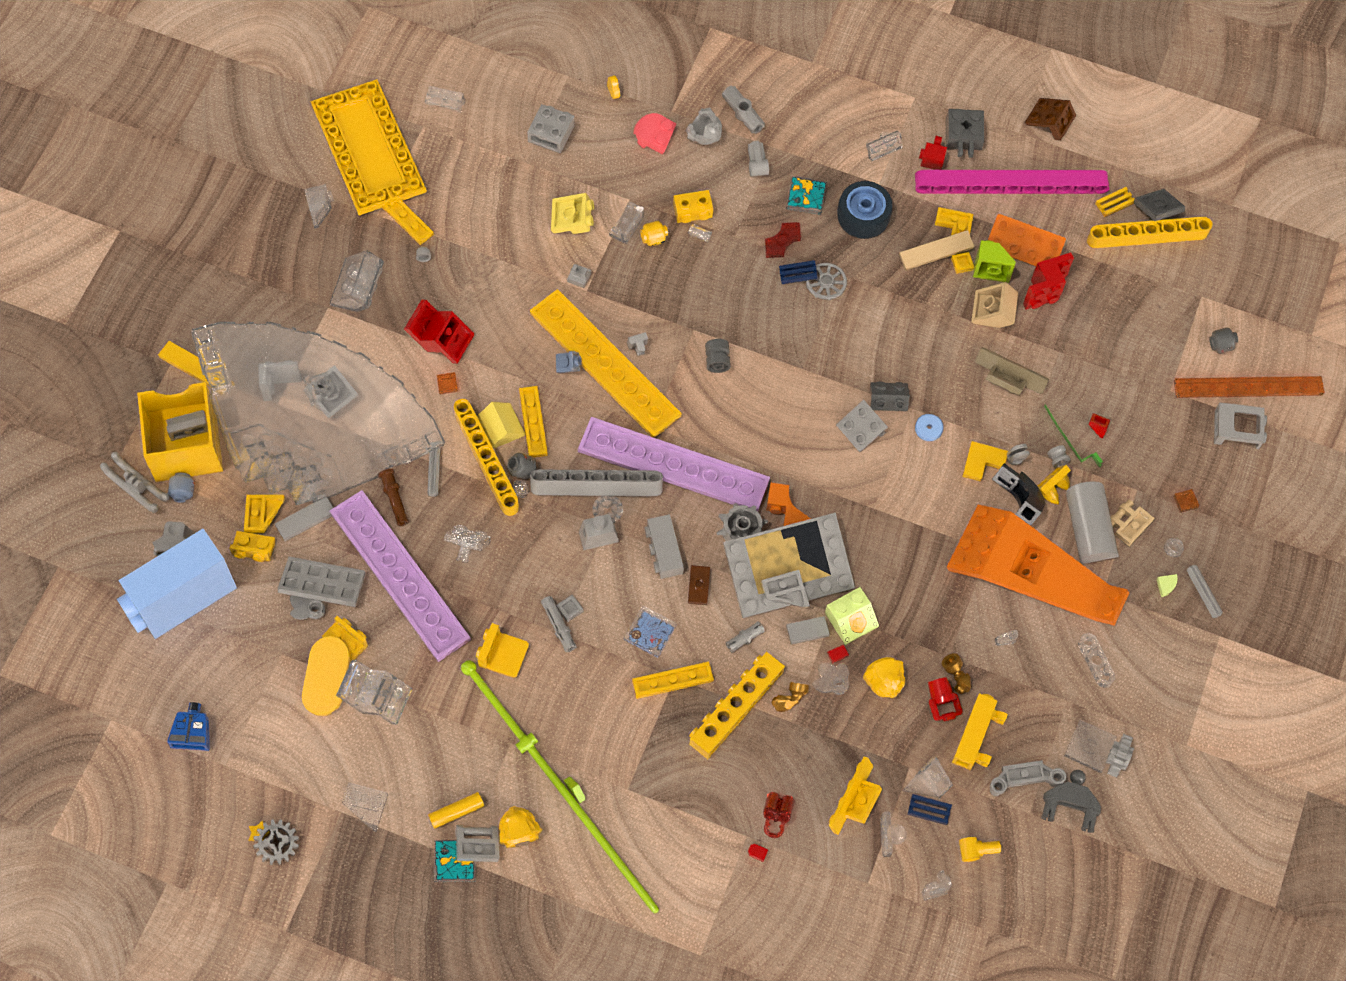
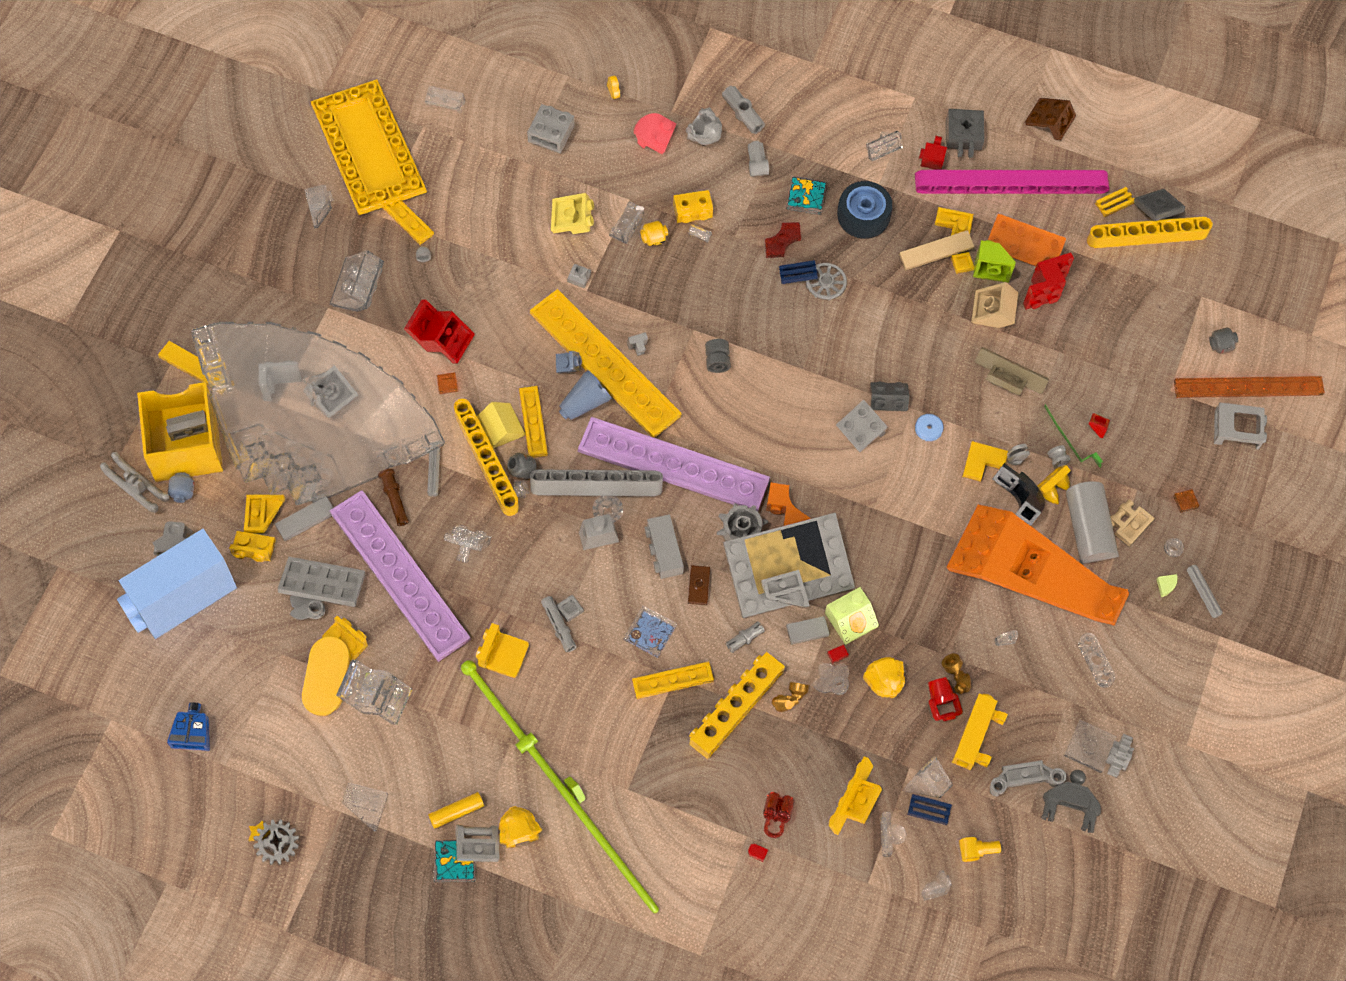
(583, 397): none -> sand blue cone

